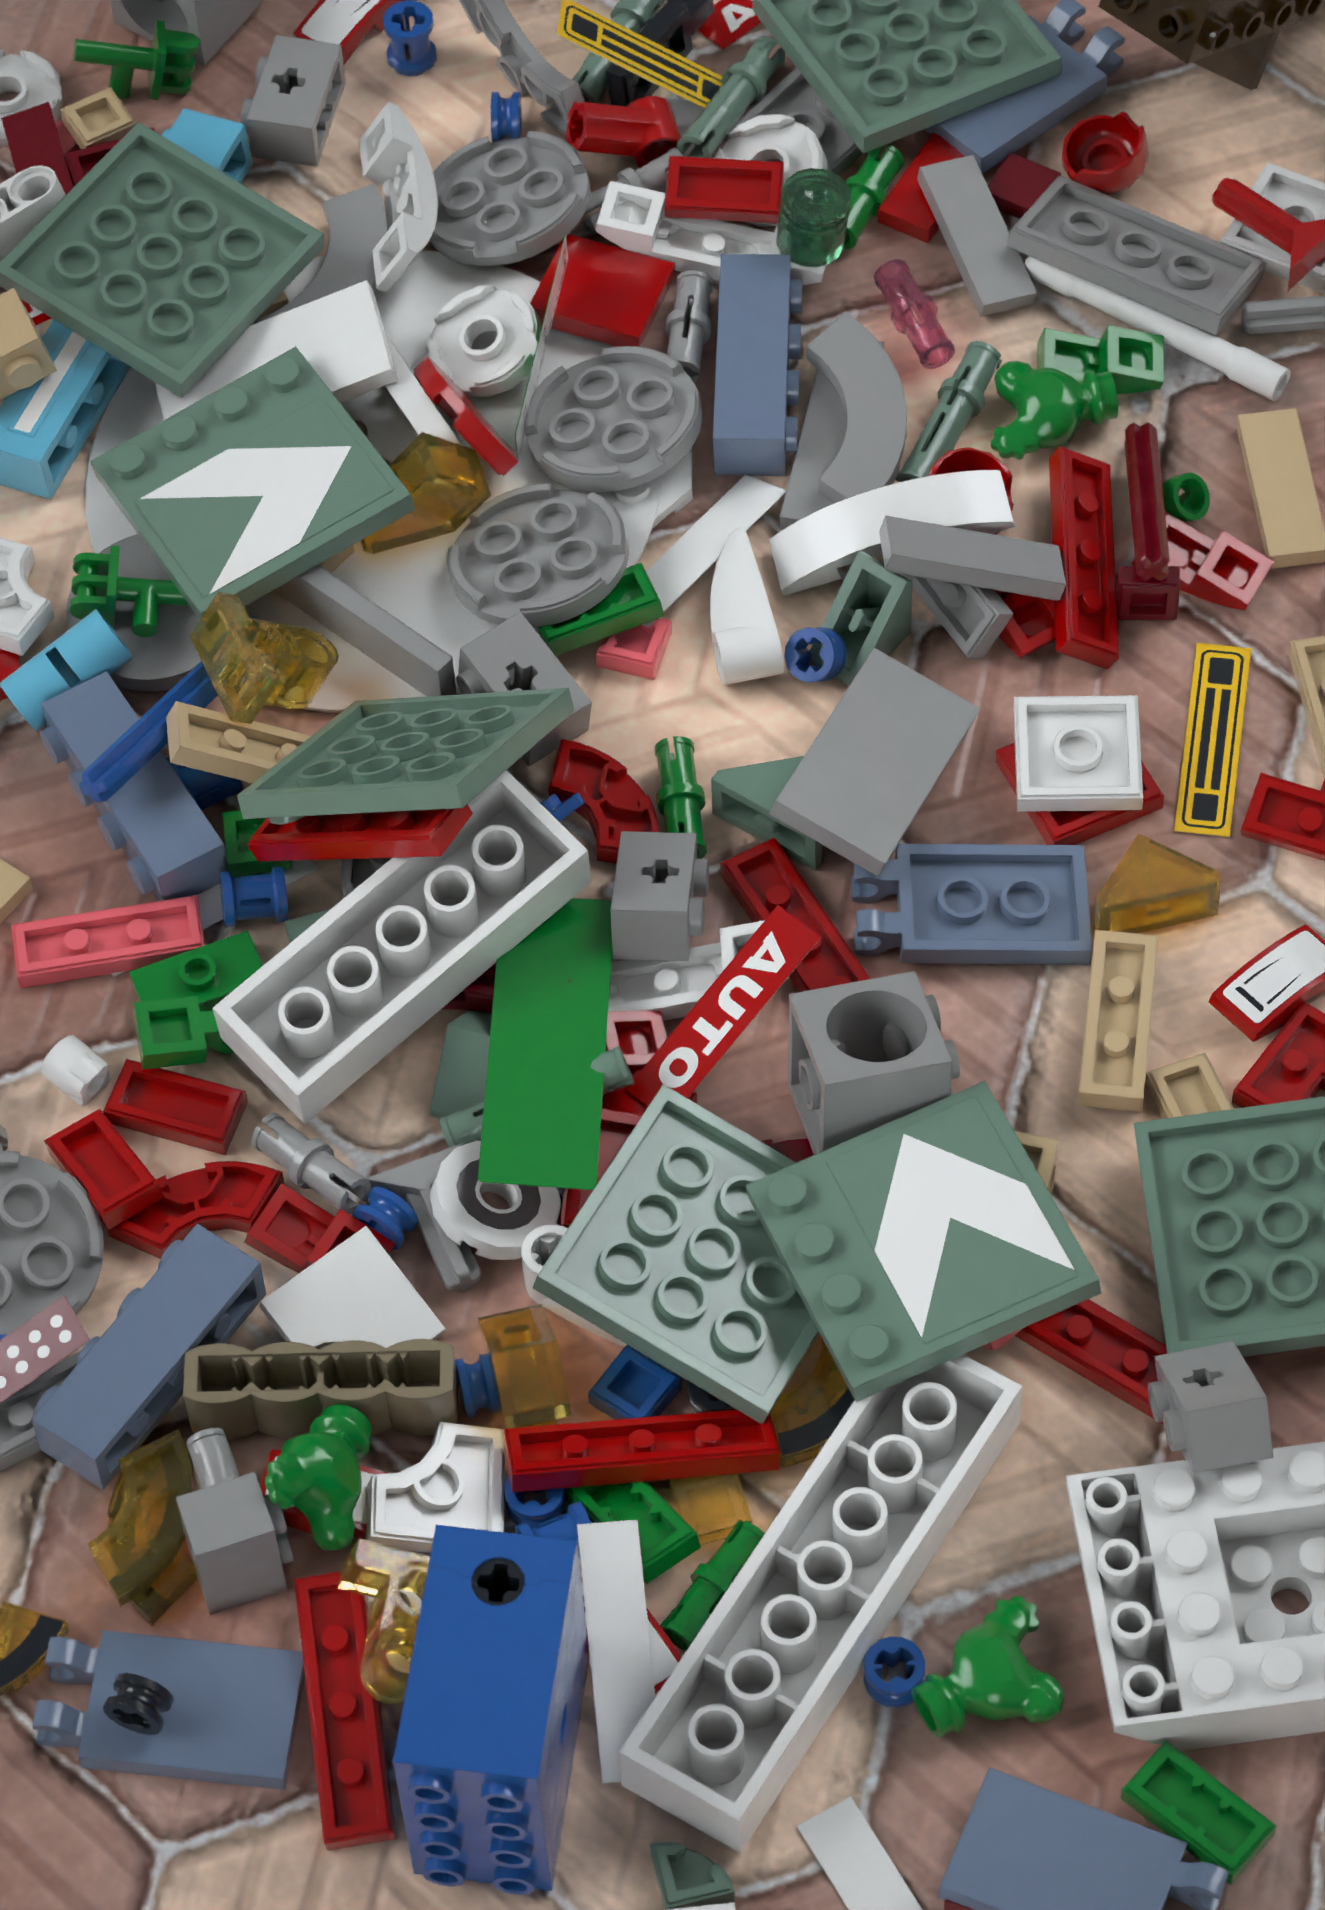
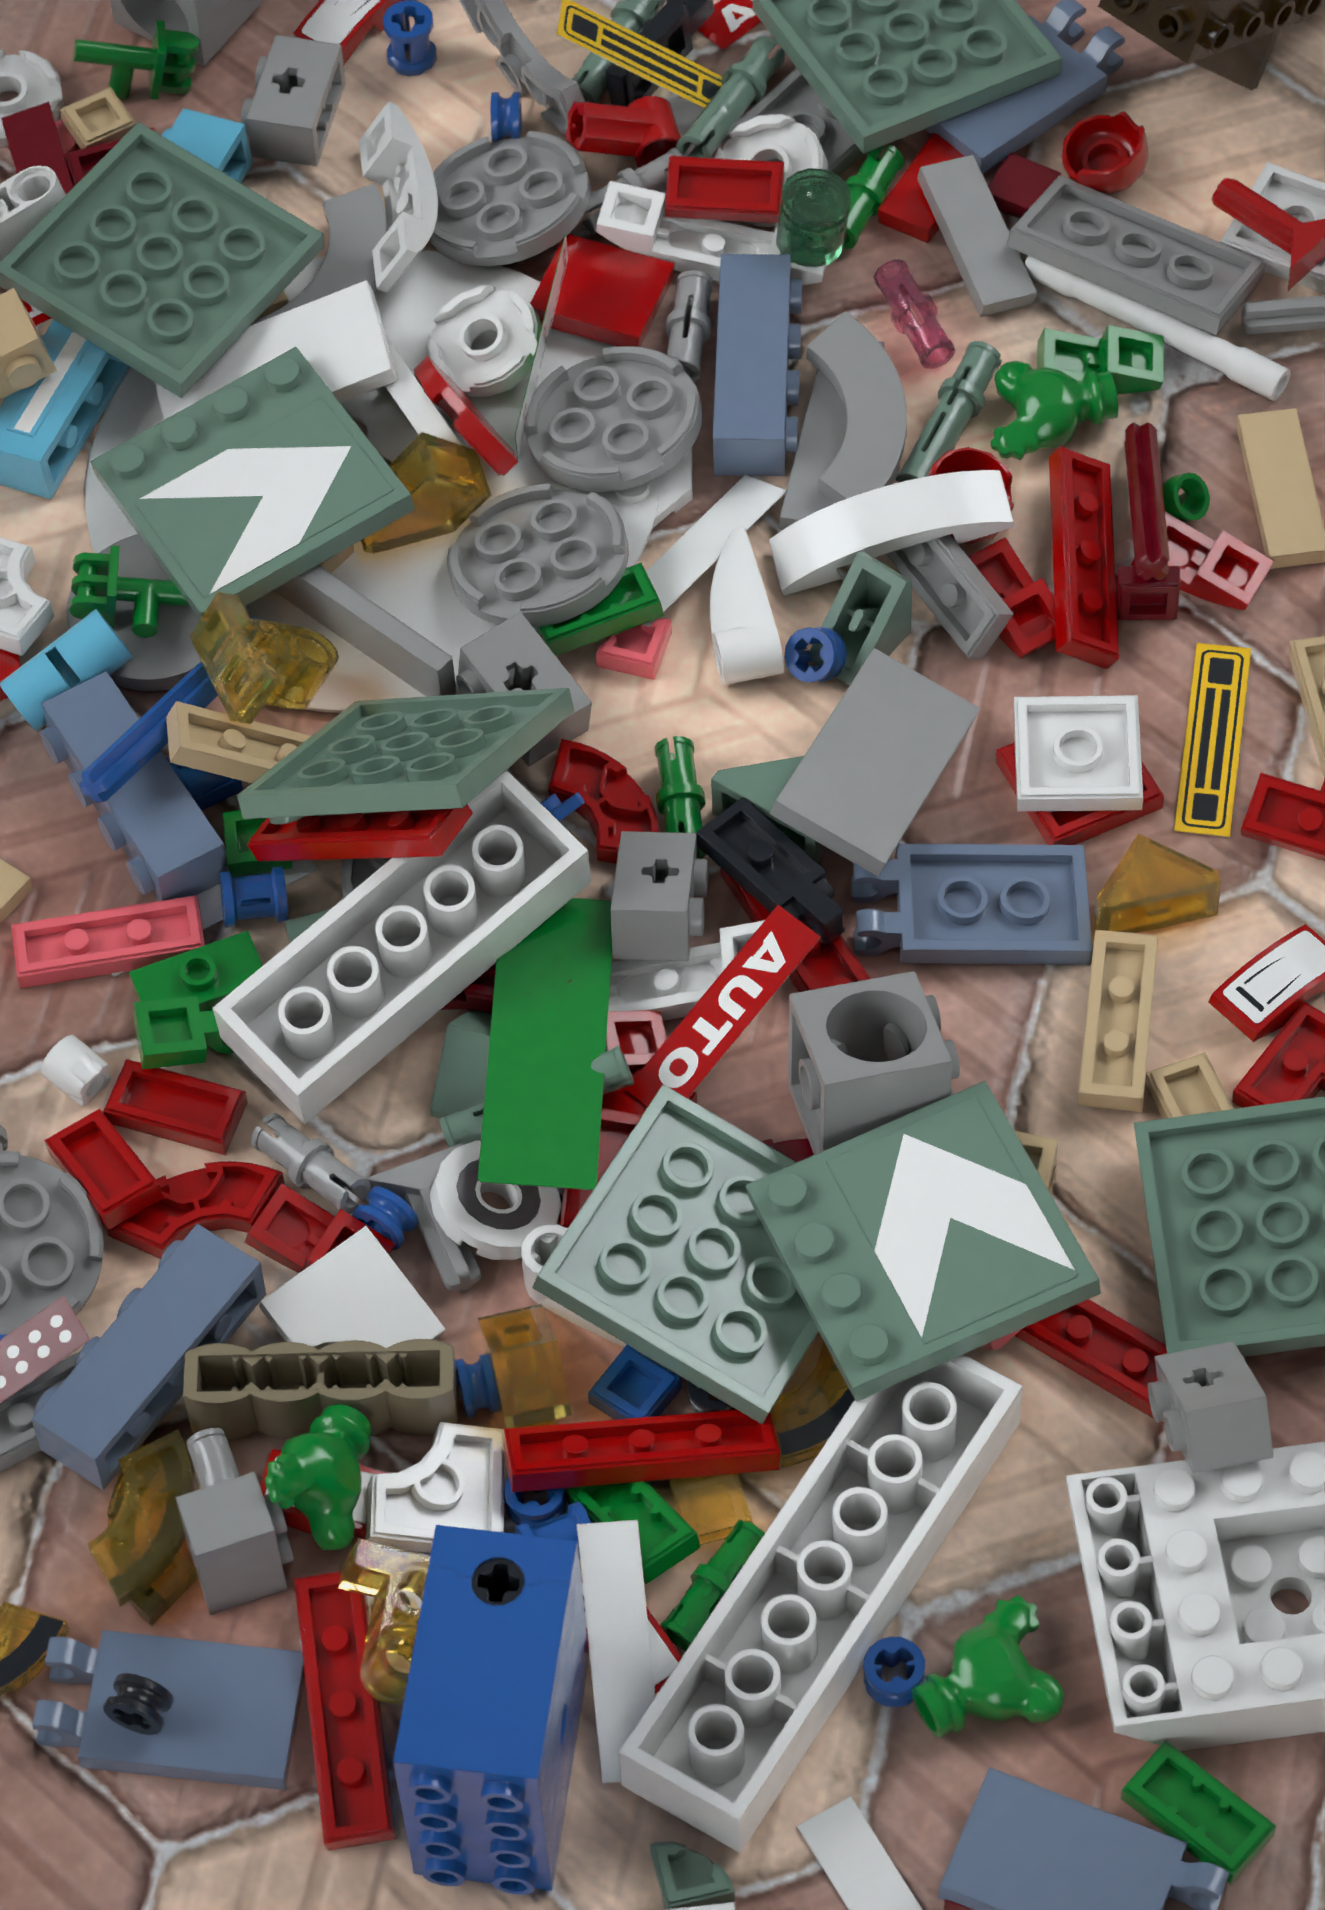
(772, 868): none -> black hinge
(972, 558): light grey tile -> none

